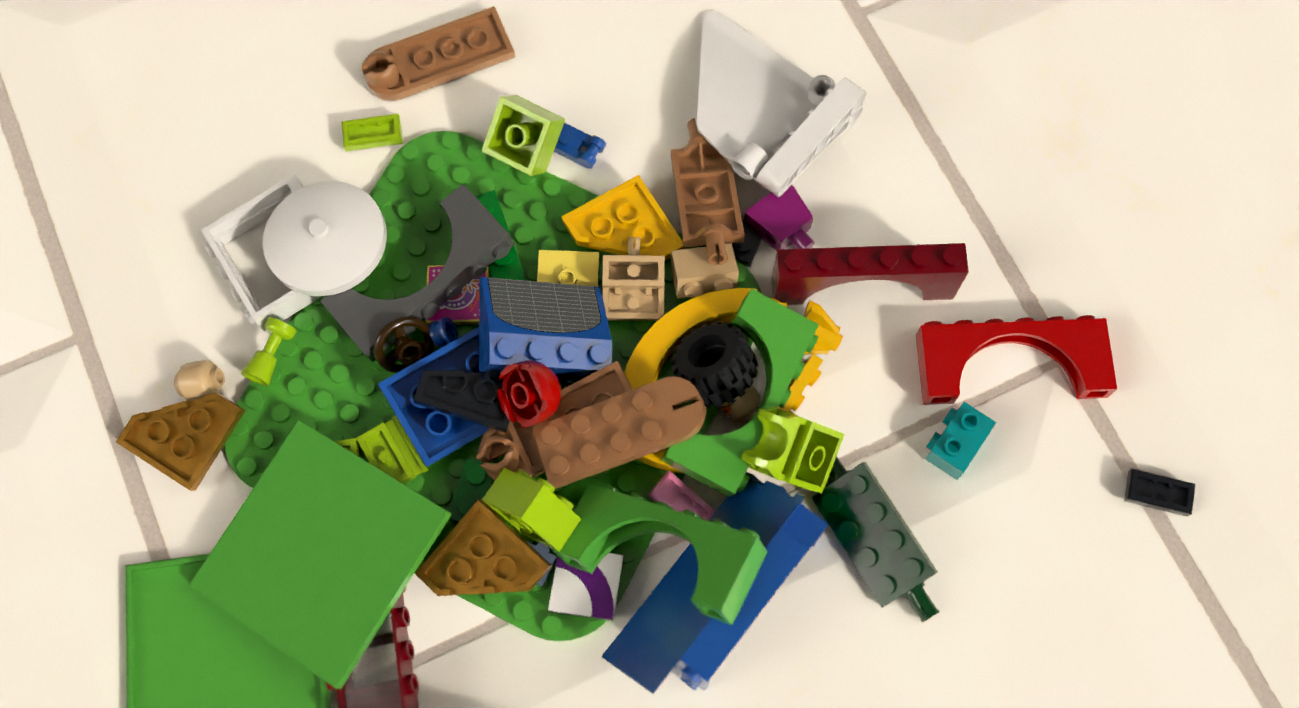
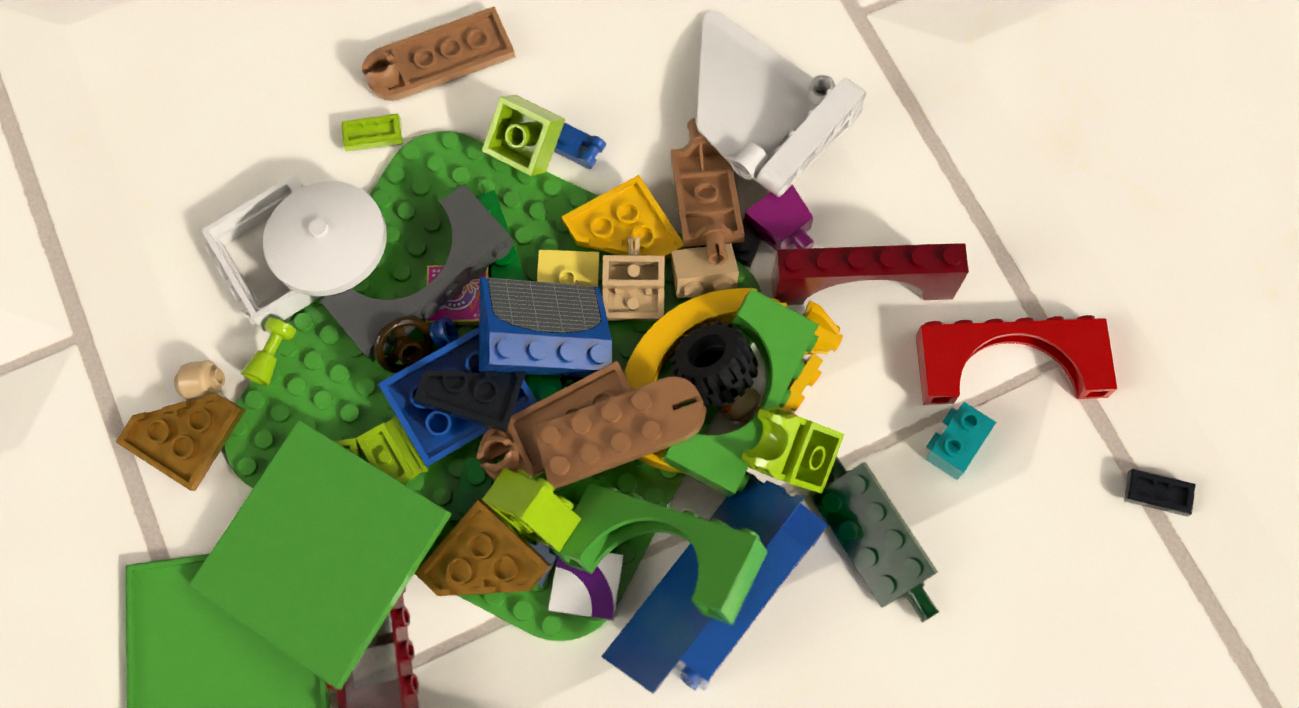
(529, 392): red cylinder -> none
(679, 496): bright pink plate -> none

